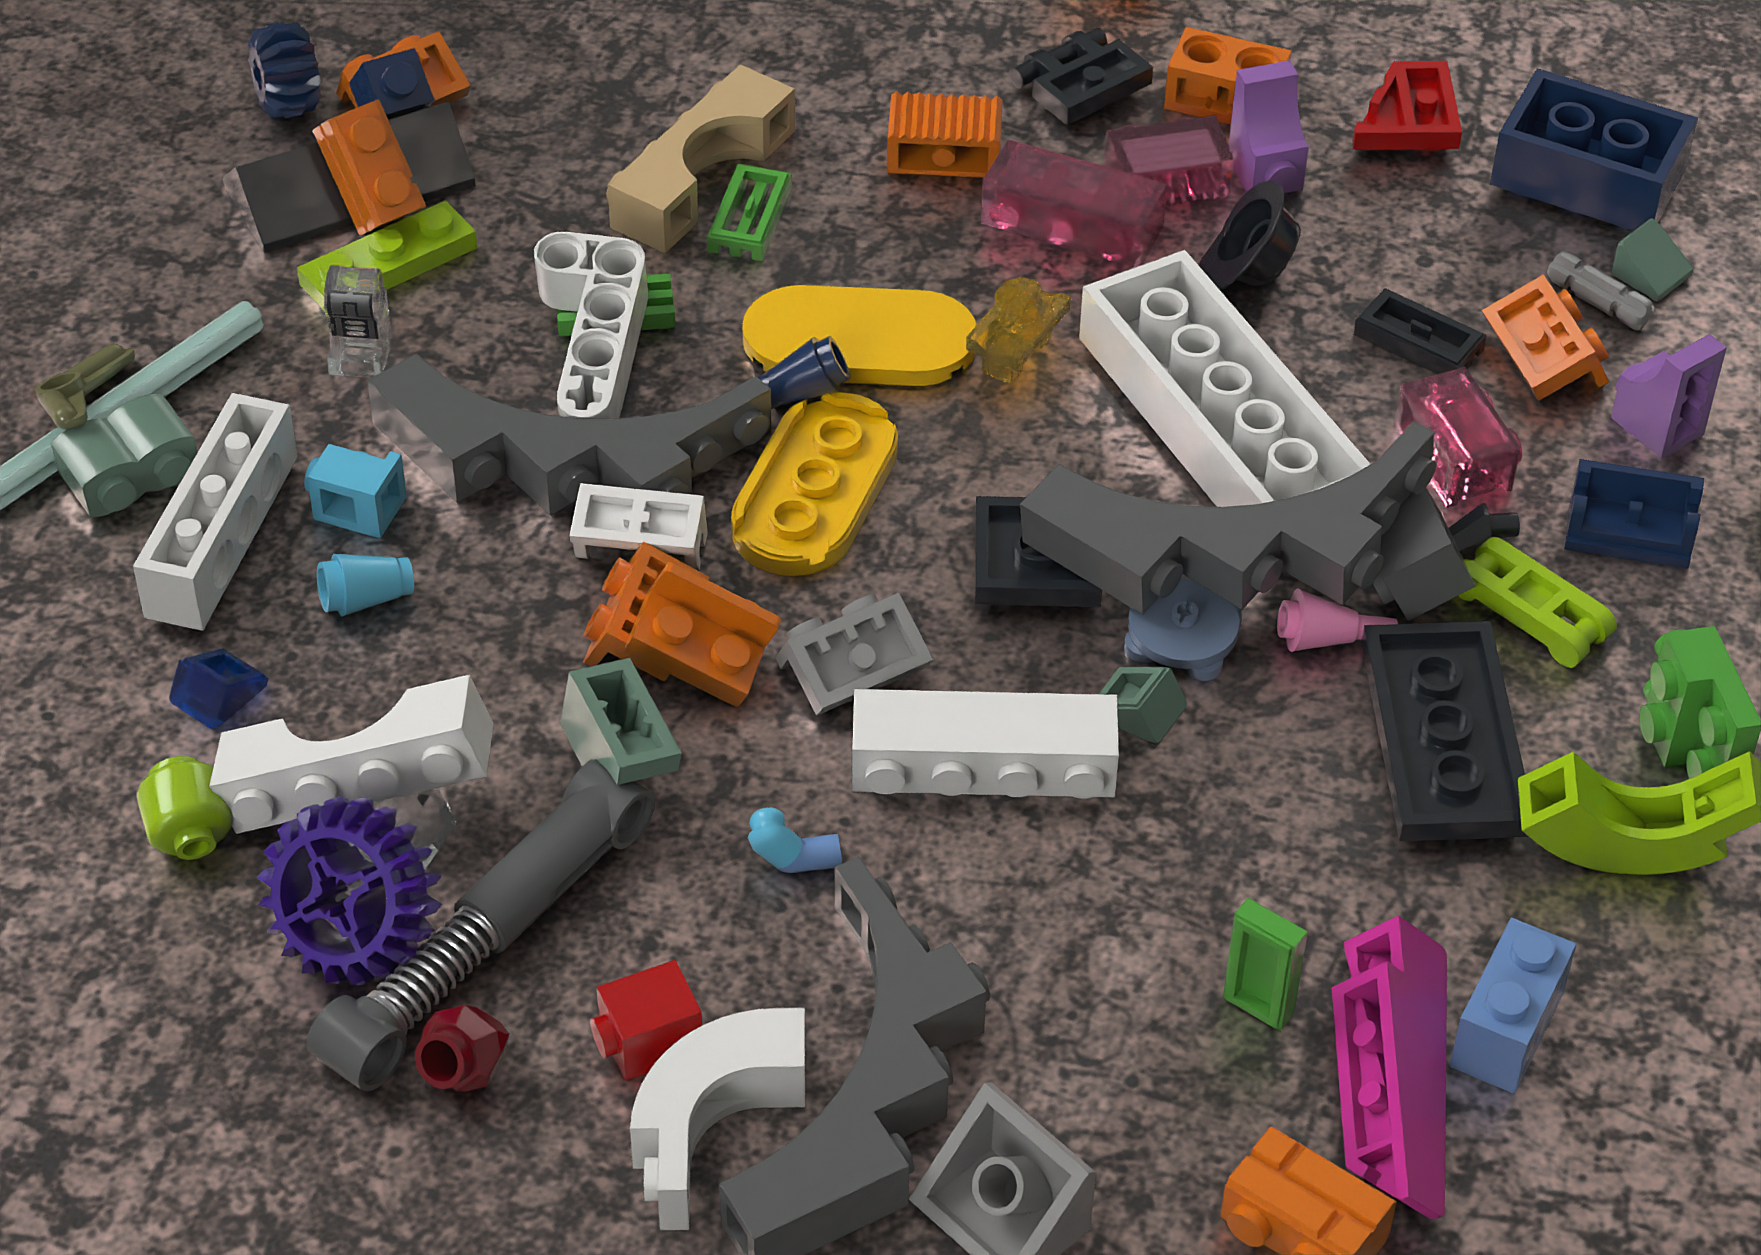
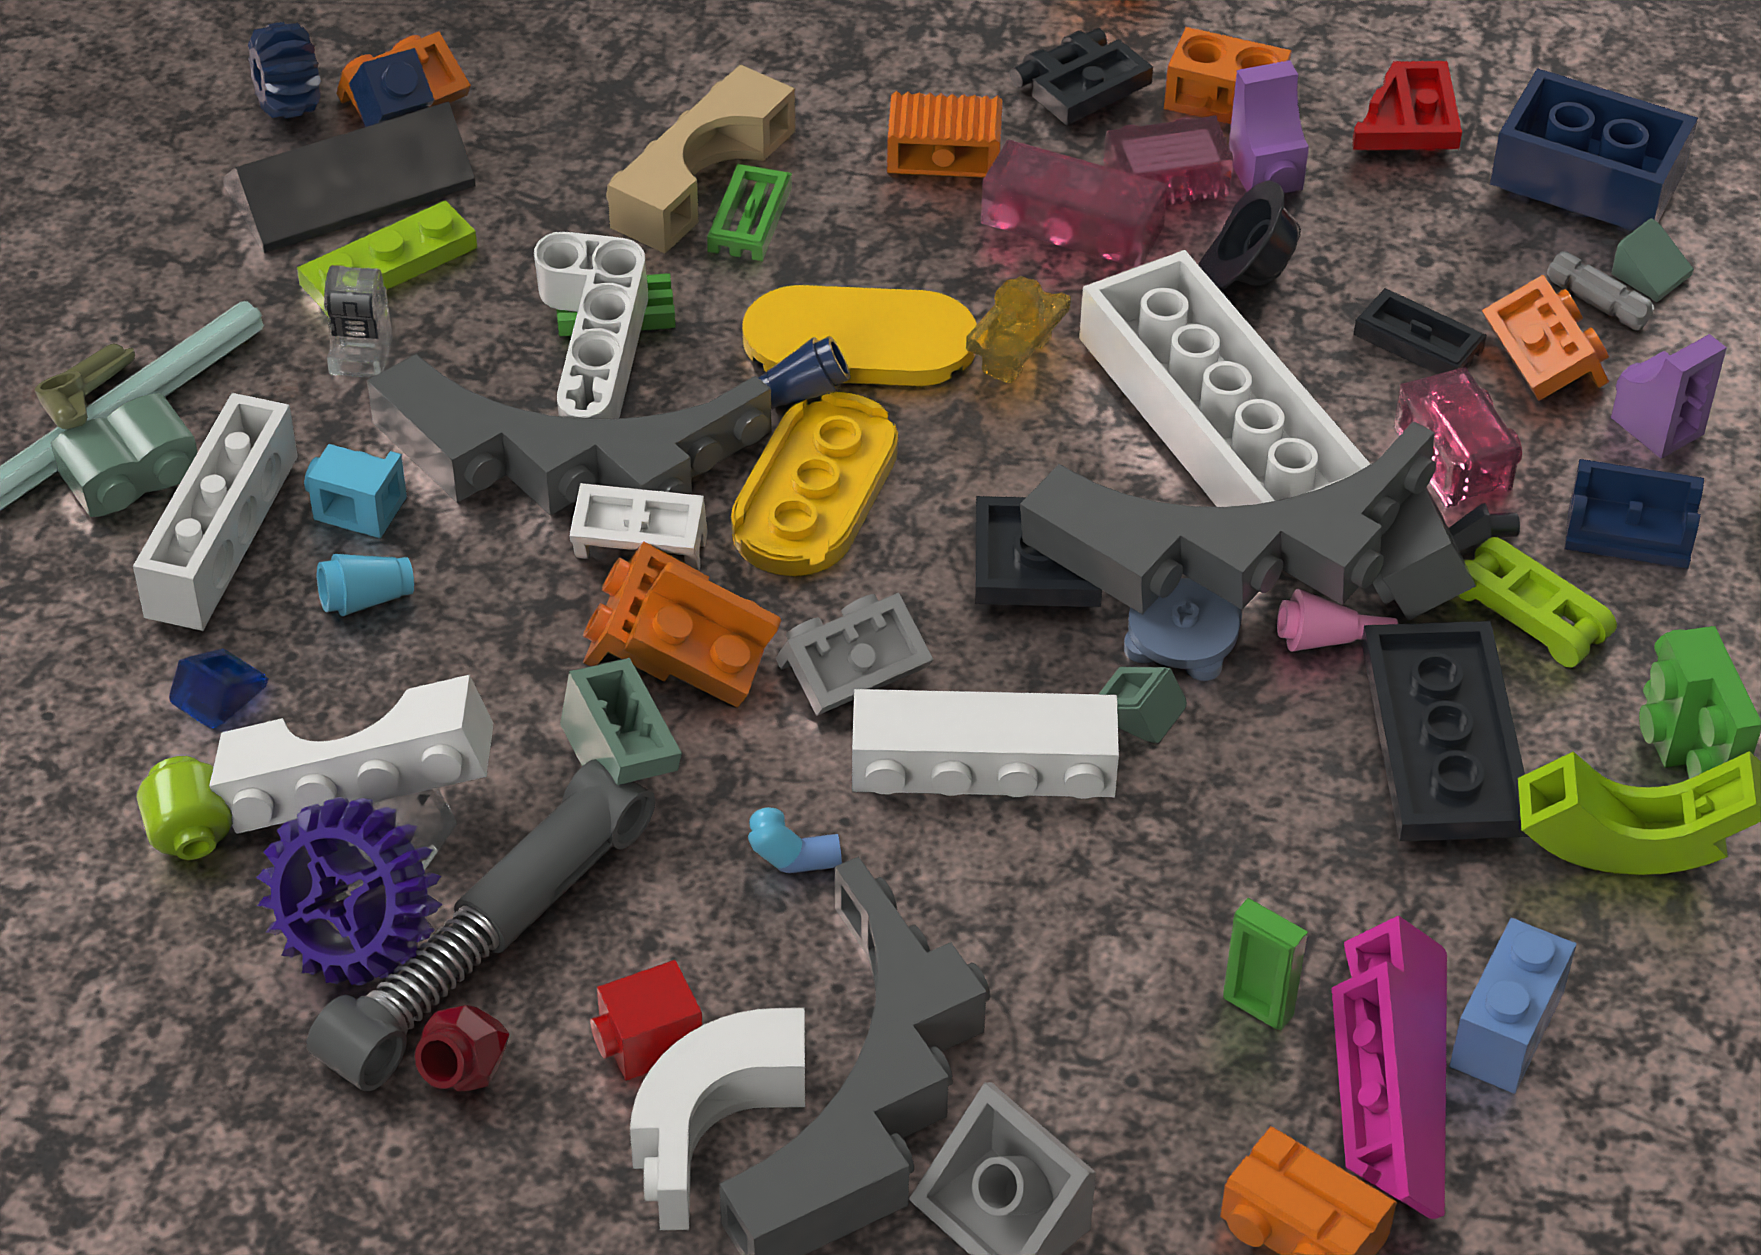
(369, 167): orange brick -> none

